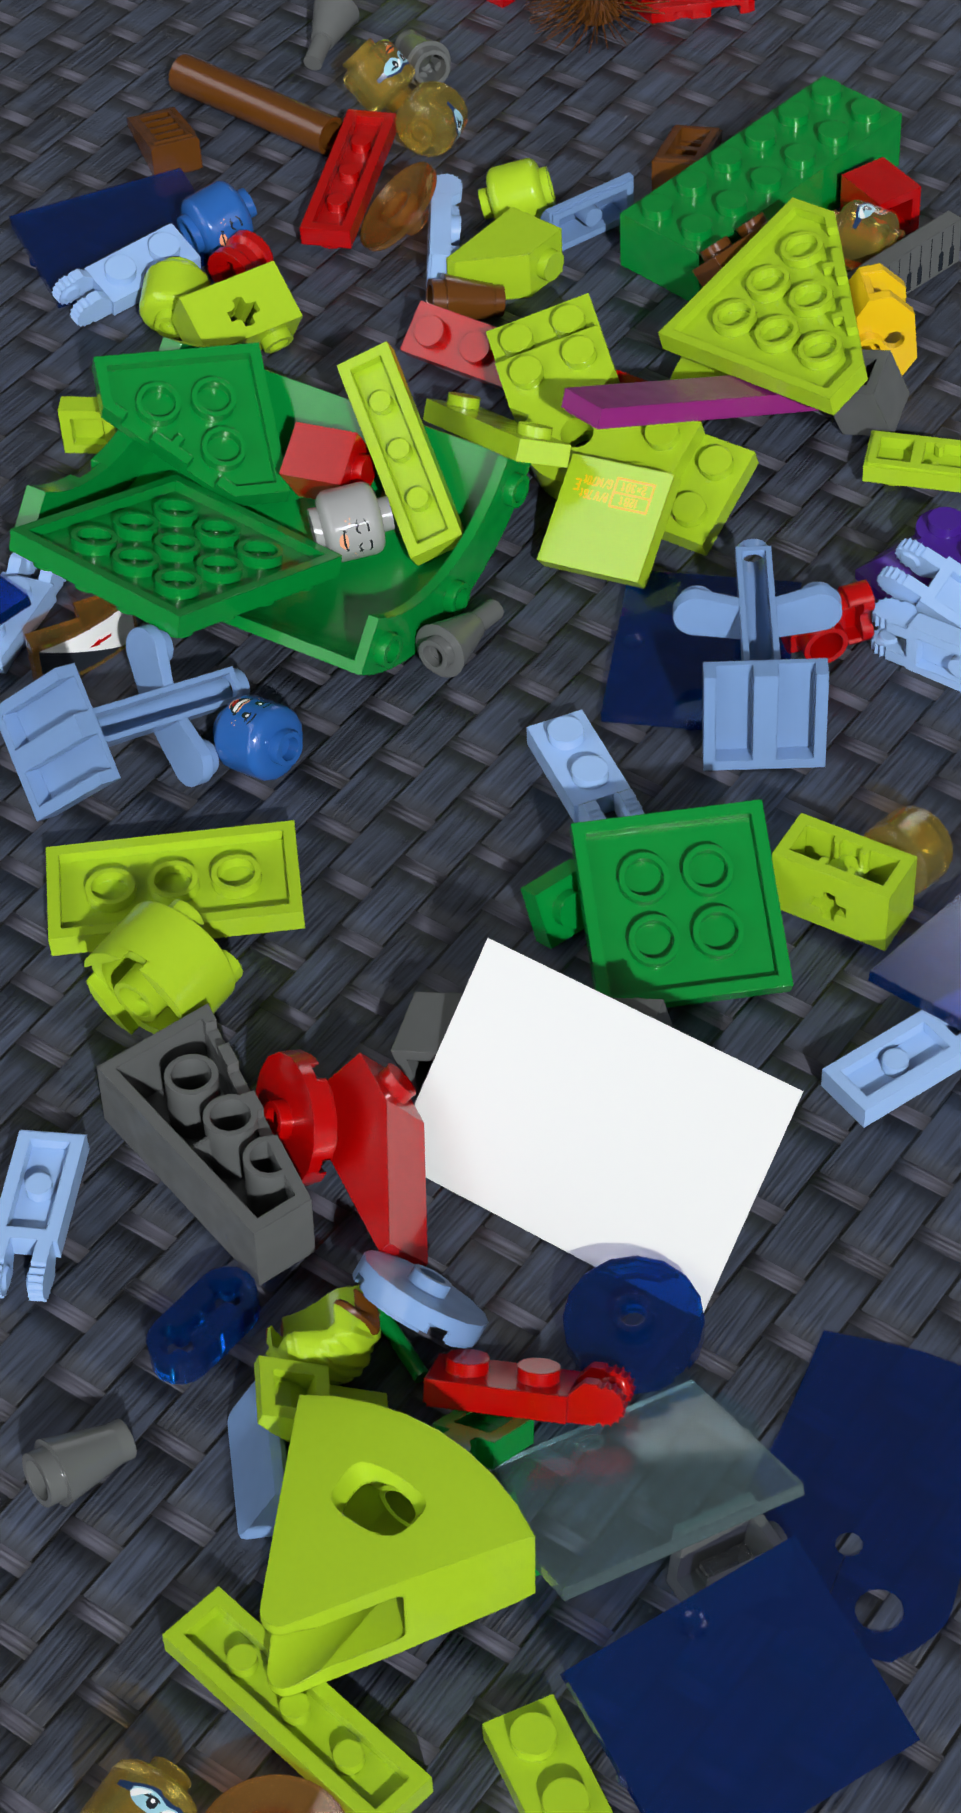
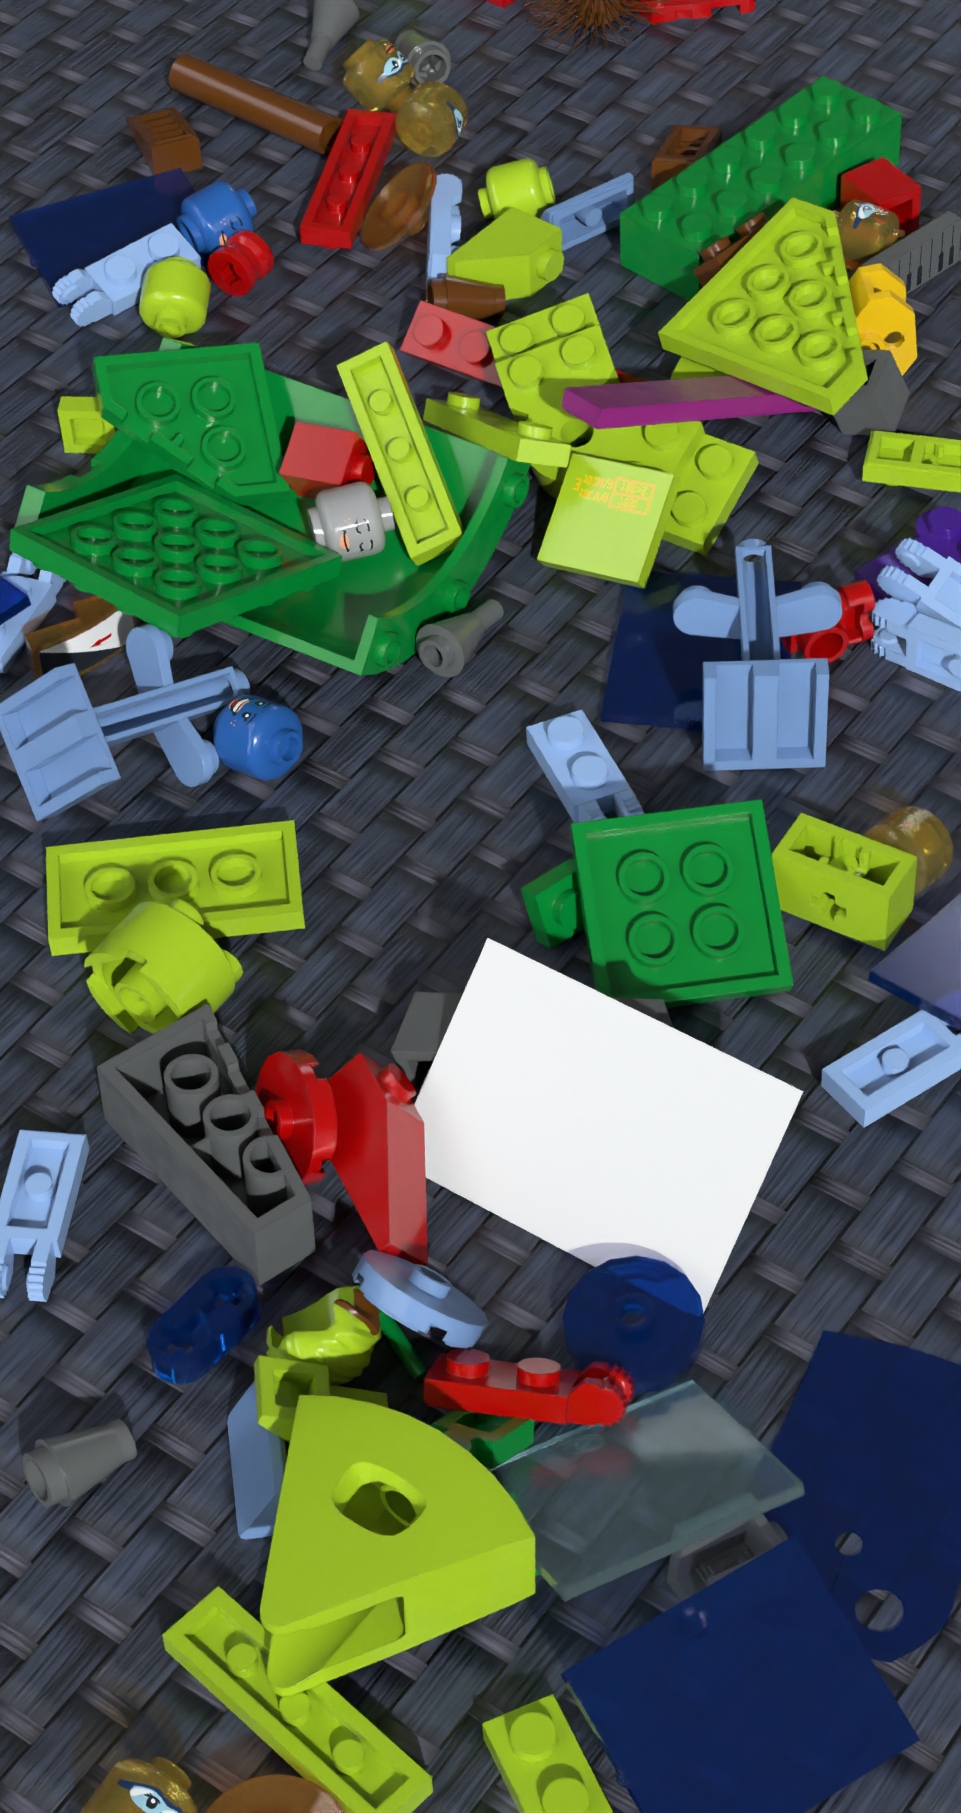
(250, 297): lime brick -> none

